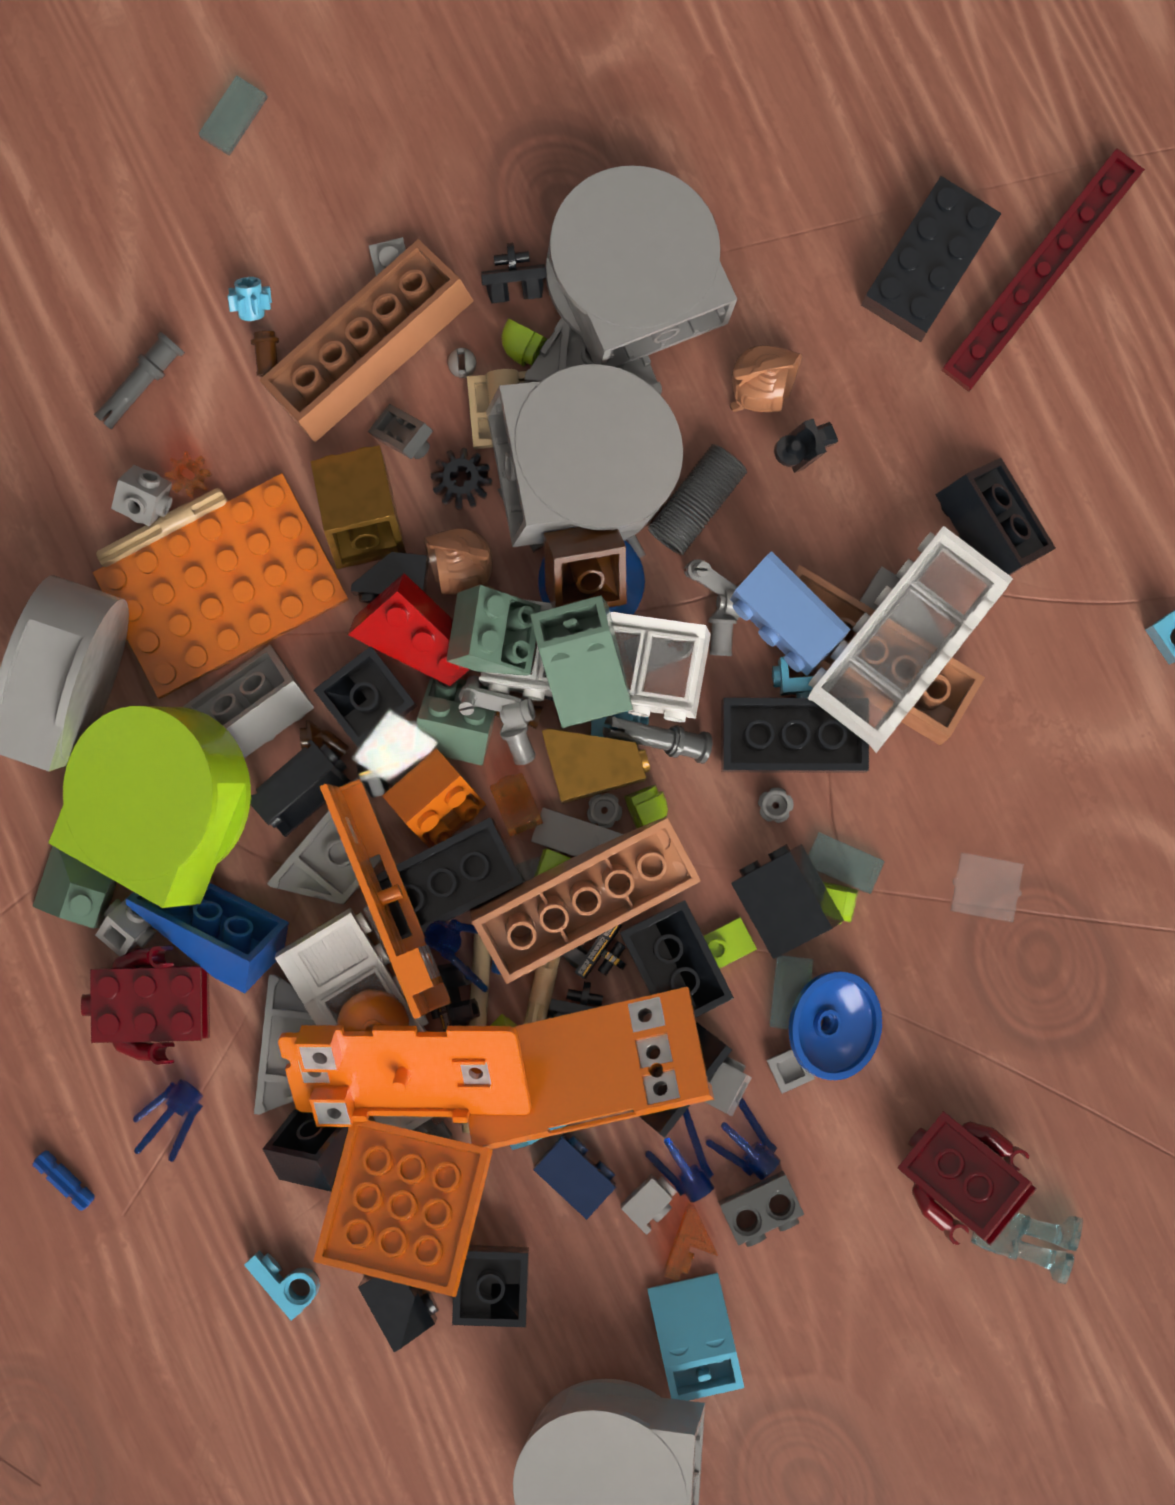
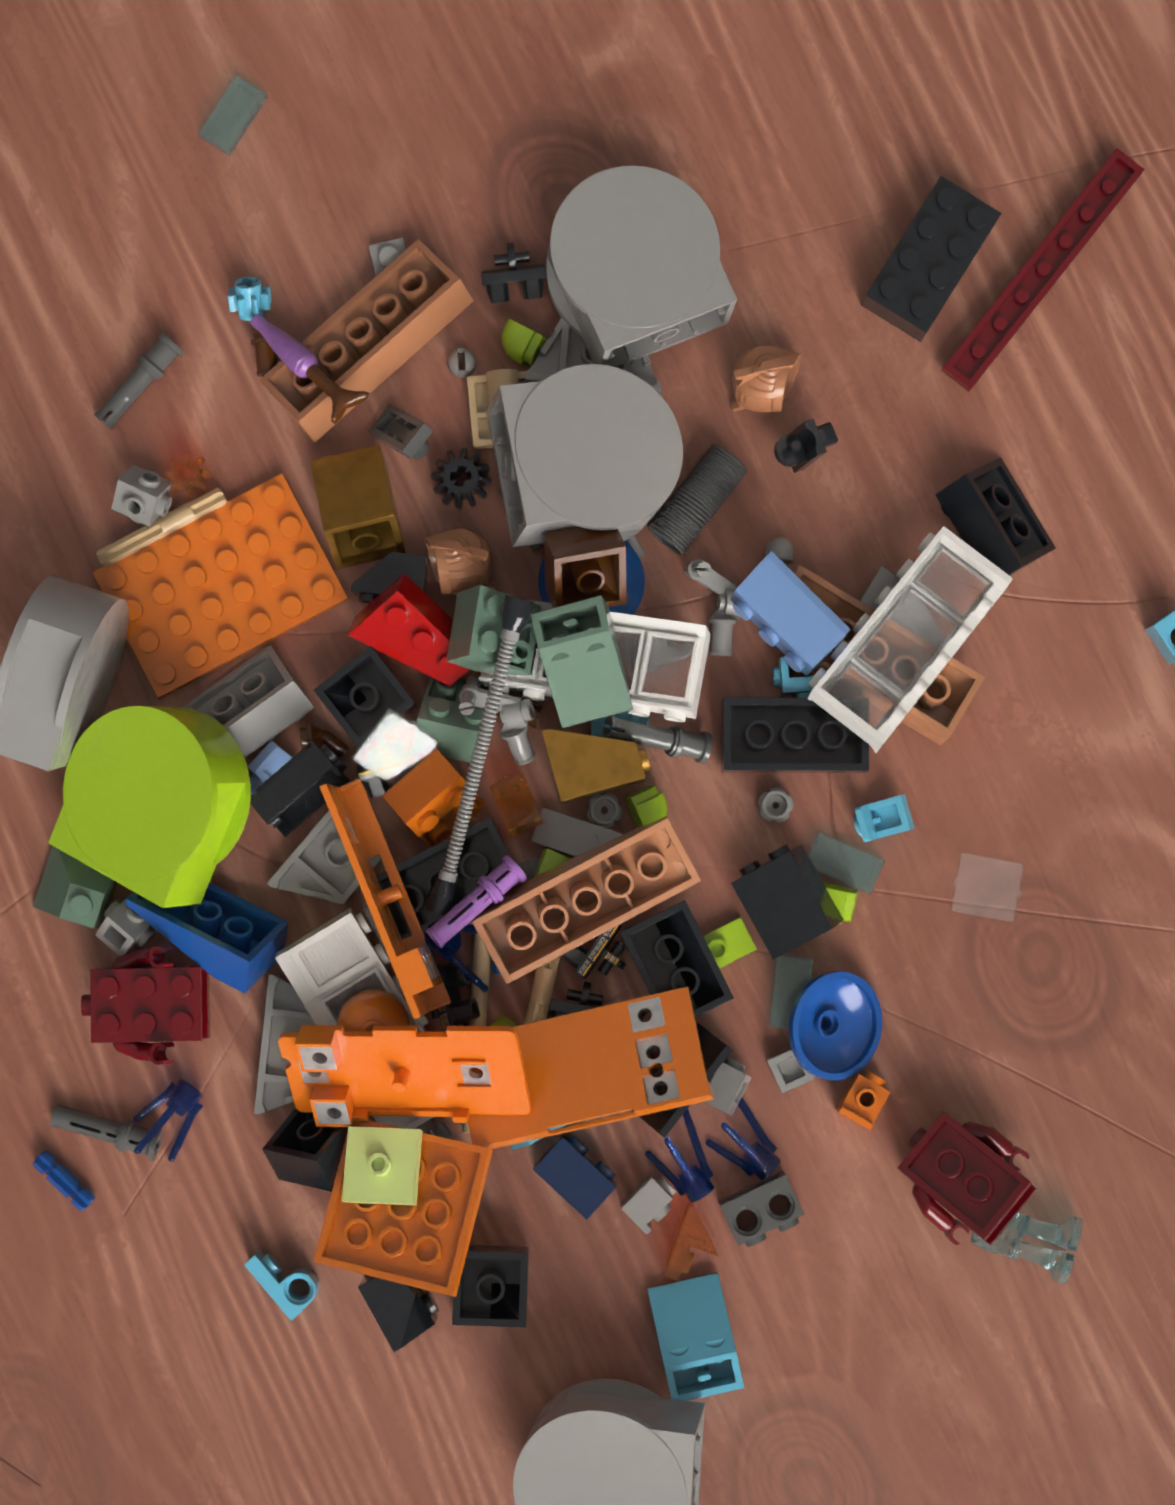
(123, 1135): none -> dark grey pin
(266, 764): none -> light blue plate
(305, 364): none -> piece
(382, 1165): none -> yellowish green plate
(489, 890): none -> medium lavender pin
(514, 617): none -> light grey hose
(782, 549): none -> light grey hinge
(850, 1101): none -> orange brick
(883, 818): none -> medium azure bracket

